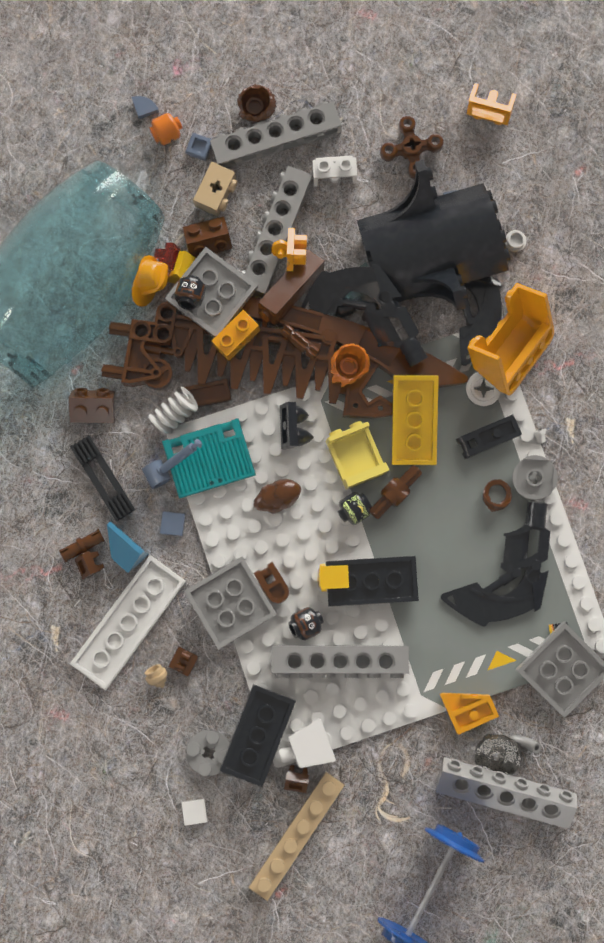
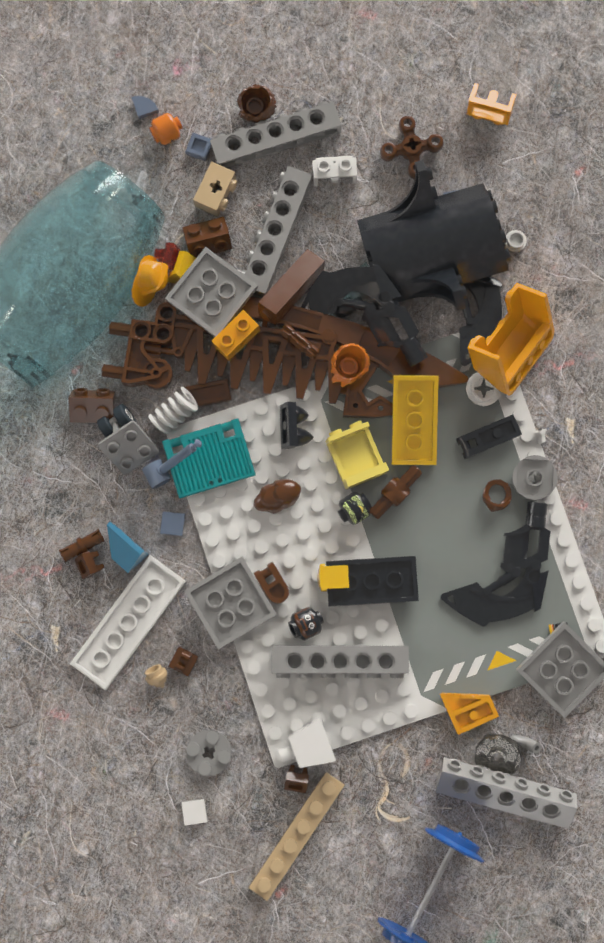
(86, 451): black container -> none
(125, 441): none -> light grey plate
(190, 292): black head -> none
(257, 735): black plate -> none
(293, 249): light orange hips -> none

